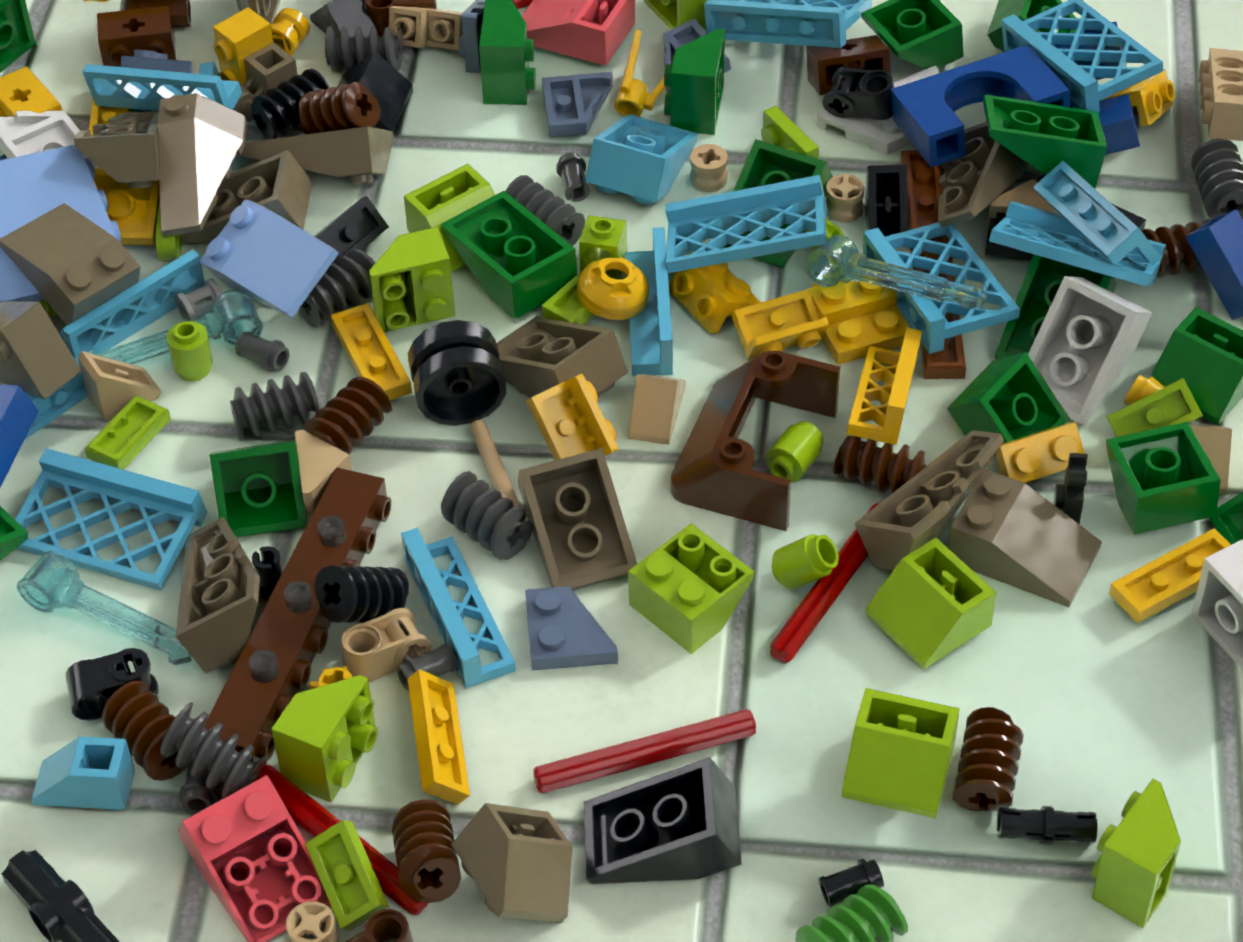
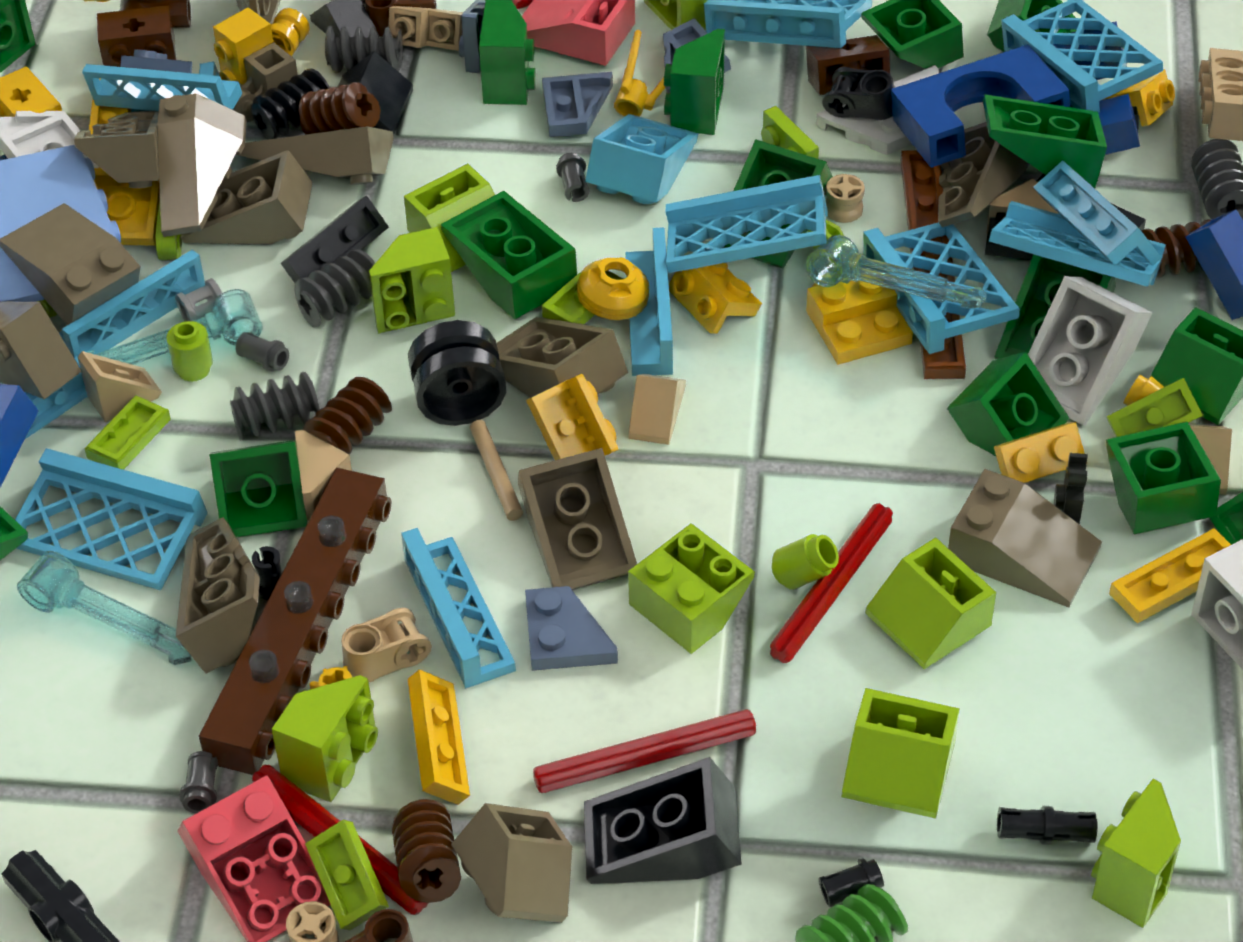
(86, 775): medium azure slope -> none
(96, 680): black piece -> none
(143, 721): reddish brown piece -> none
(210, 753): dark grey piece -> none
(268, 258): light blue slope -> none
(360, 592): black piece -> none
(371, 350): yellow plate -> none
(434, 662): dark grey pin -> none
(486, 516): dark grey piece -> none
(548, 208): dark grey piece -> none
(602, 239): lime brick -> none
(708, 167): tan wheel -> none
(718, 466): reddish brown windscreen -> none
(779, 324): yellow bracket -> none
(795, 451): lime brick -> none
(877, 464): reddish brown piece -> none
(886, 198): black slope -> none
(892, 396): yellow fence -> none
(926, 501): dark tan wedge -> none
(988, 761): reddish brown piece -> none

